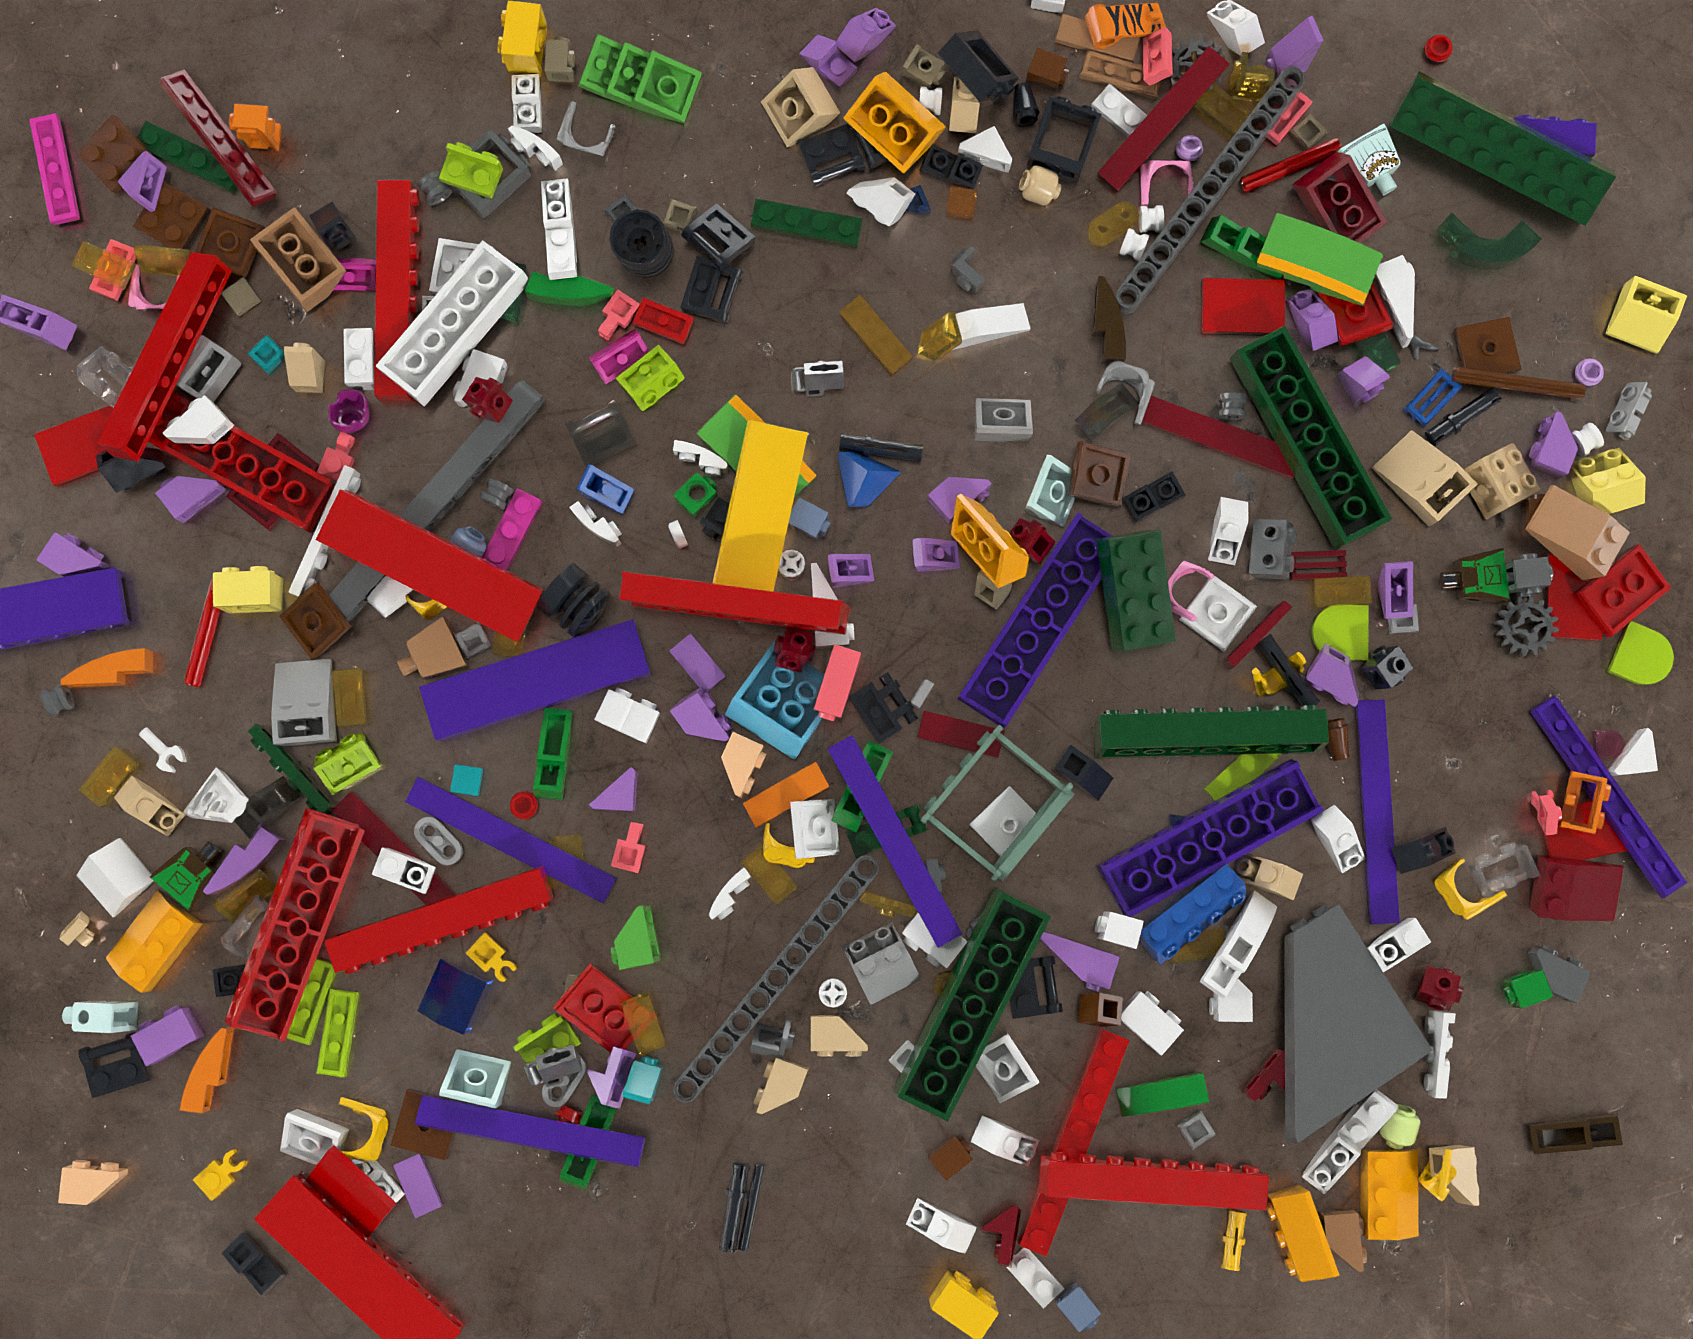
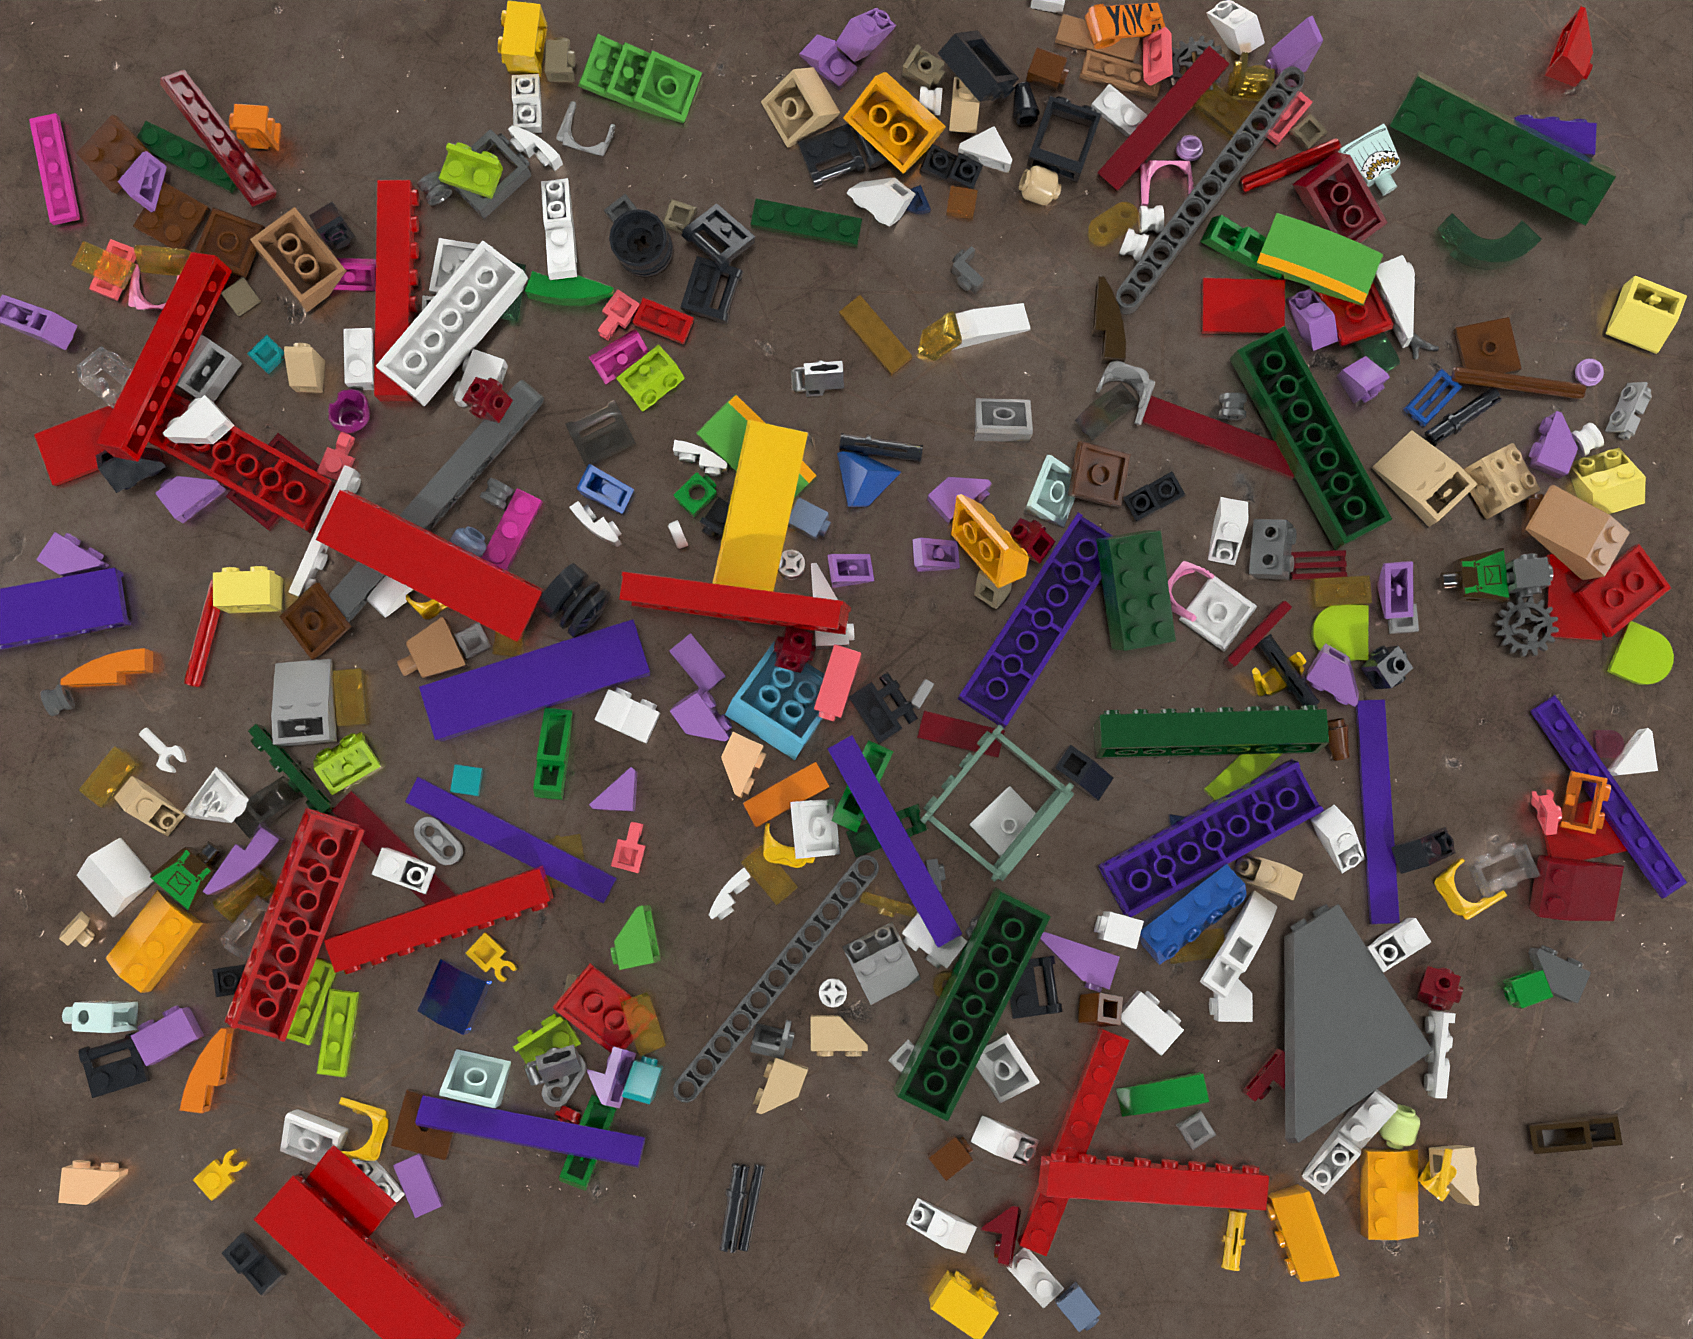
(523, 805): red plate -> none
(1343, 1236): medium nougat slope -> none
(1438, 48): red plate -> none
(1573, 51): none -> red slope

